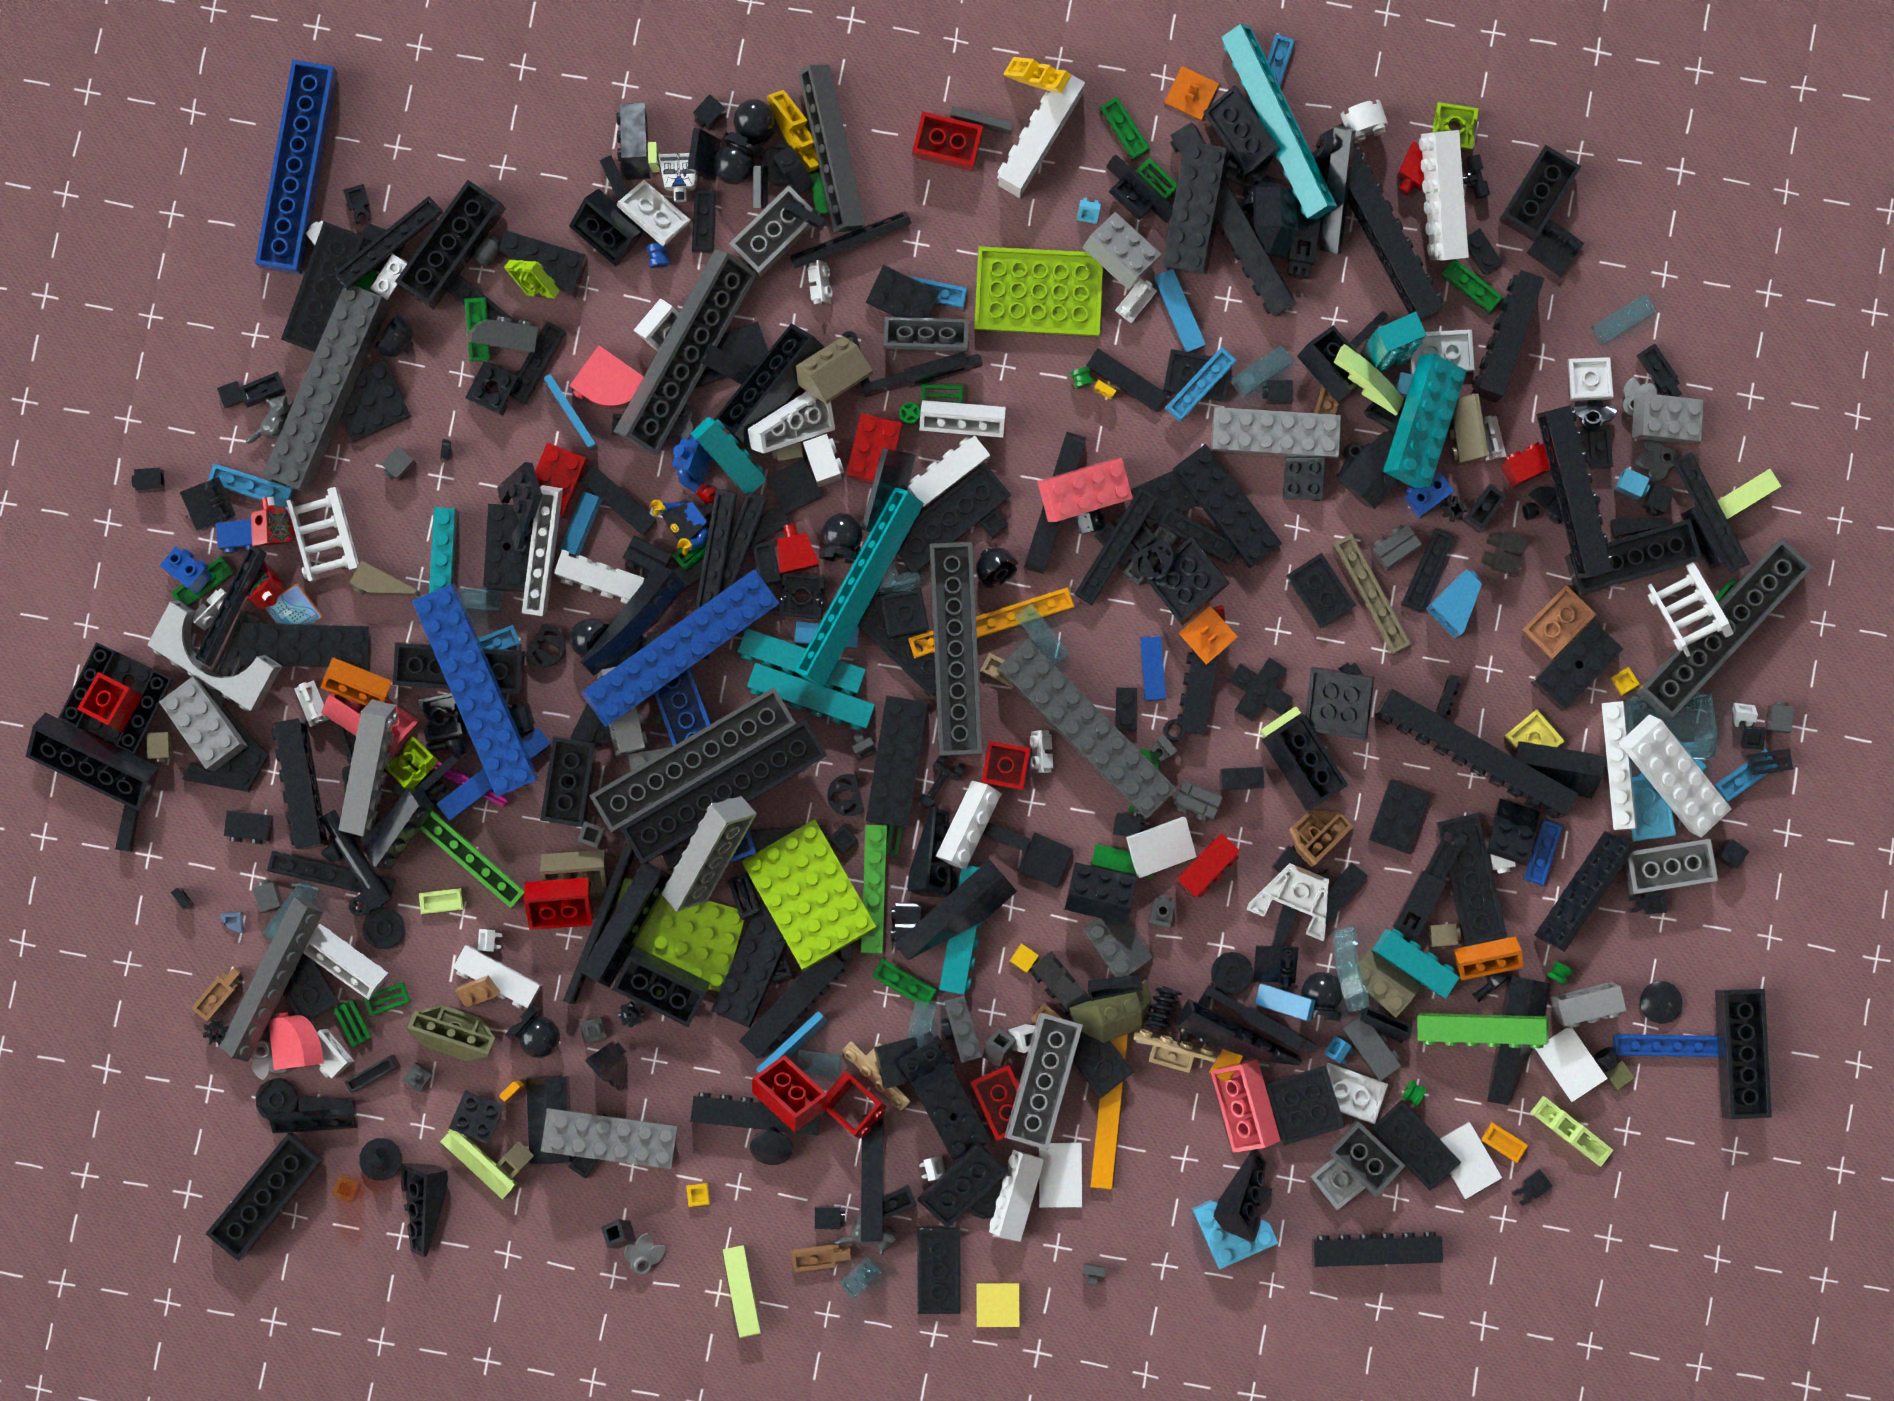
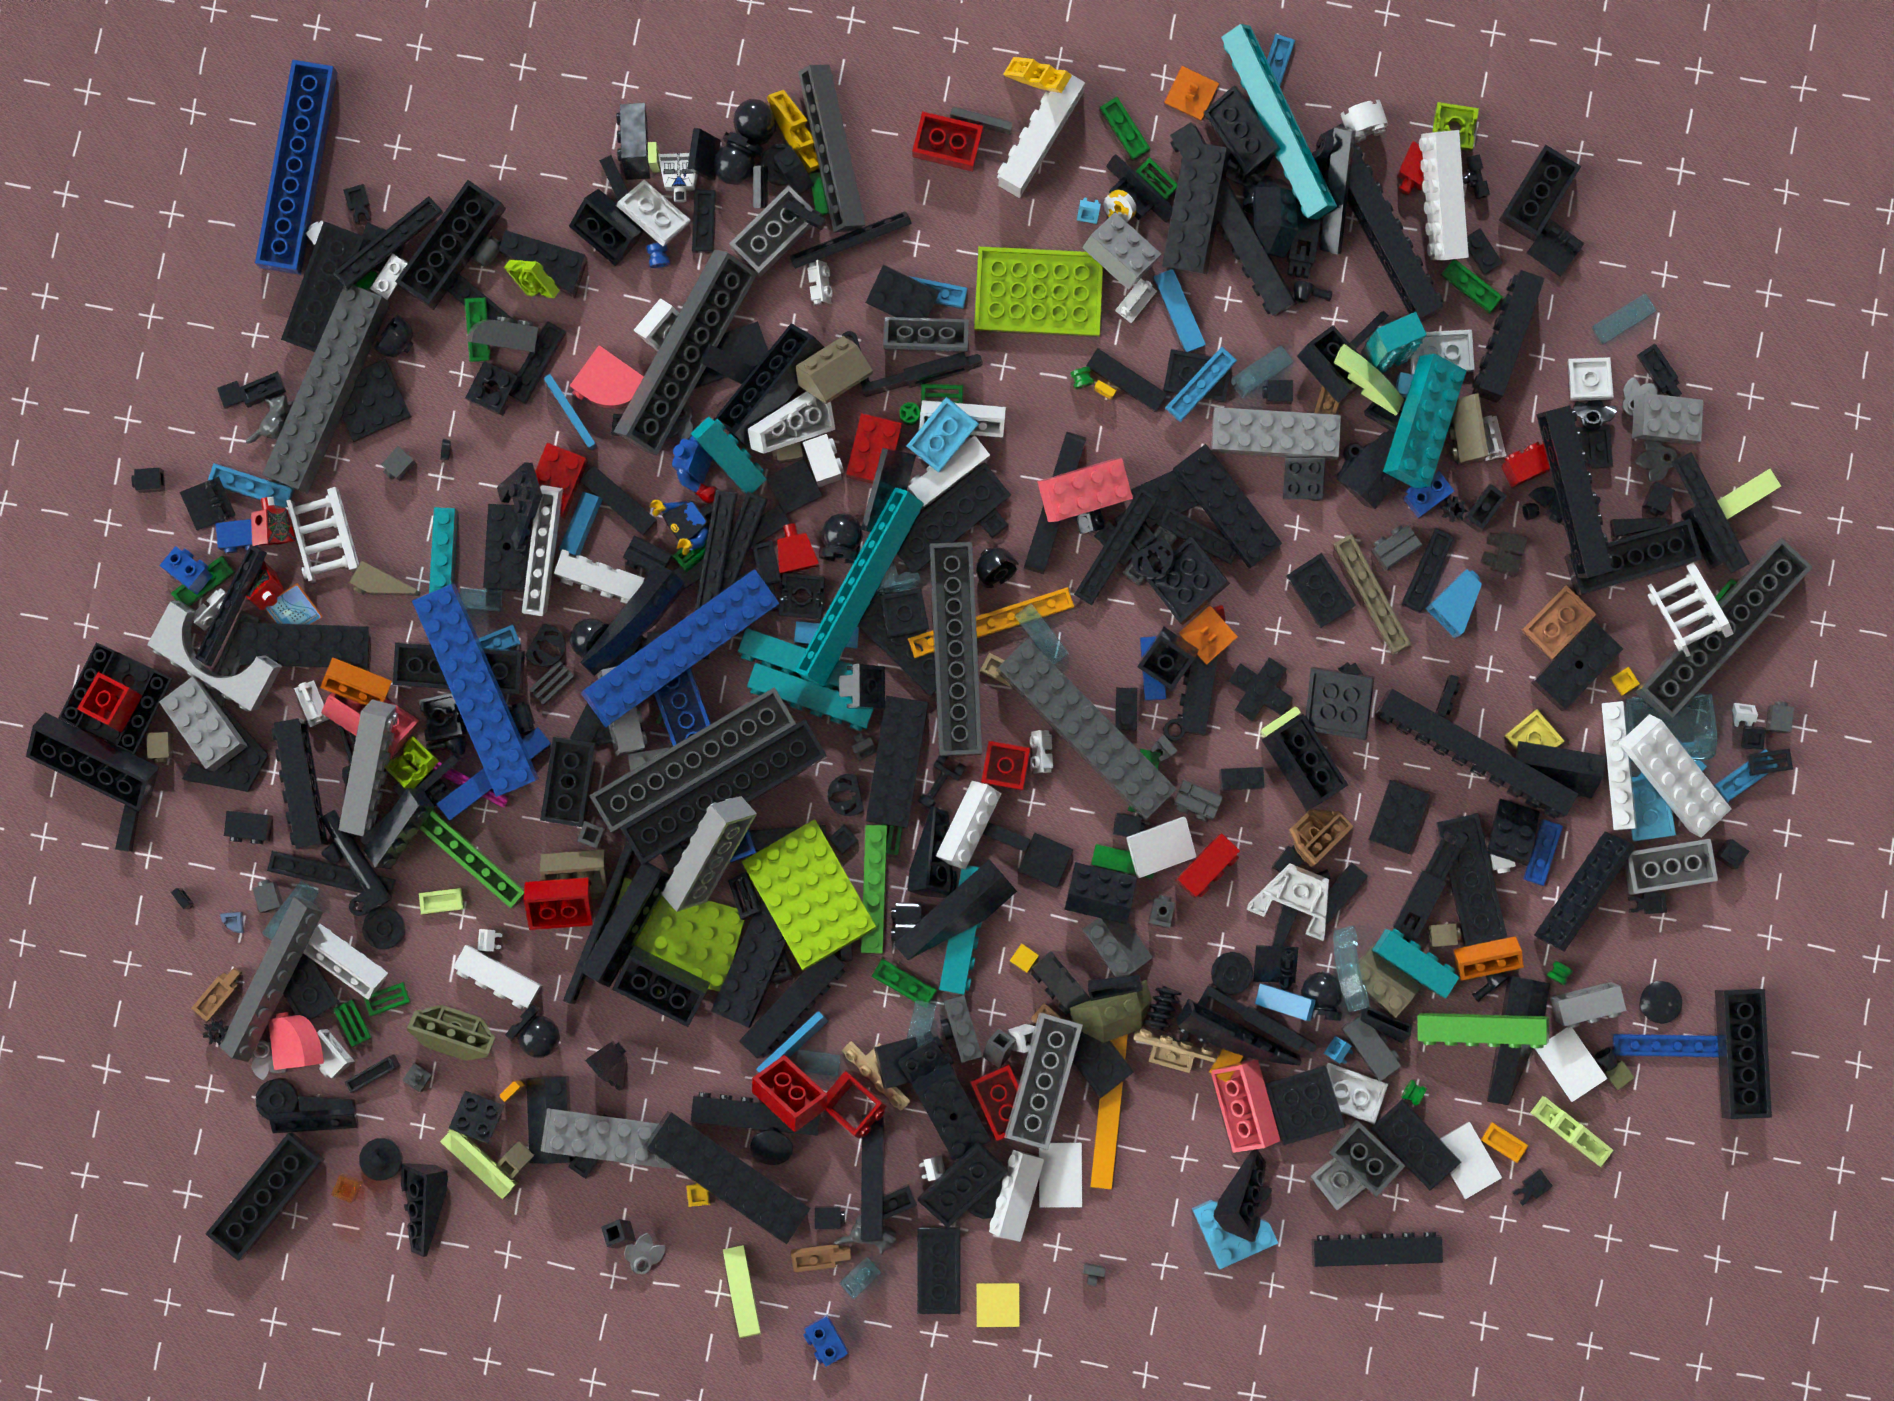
(477, 991): medium nougat plate -> none
(538, 695): none -> dark grey tile
(593, 1029): dark grey tile -> none
(631, 1014): black plant -> none
(709, 113): black brick -> none
(726, 1177): none -> black brick
(825, 1340): none -> blue brick
(865, 686): none -> black panel
(942, 434): none -> medium azure tile
(1120, 199): none -> white piece
(1168, 658): none -> black brick
(1304, 290): none -> black bar
(1632, 484): medium azure brick -> none

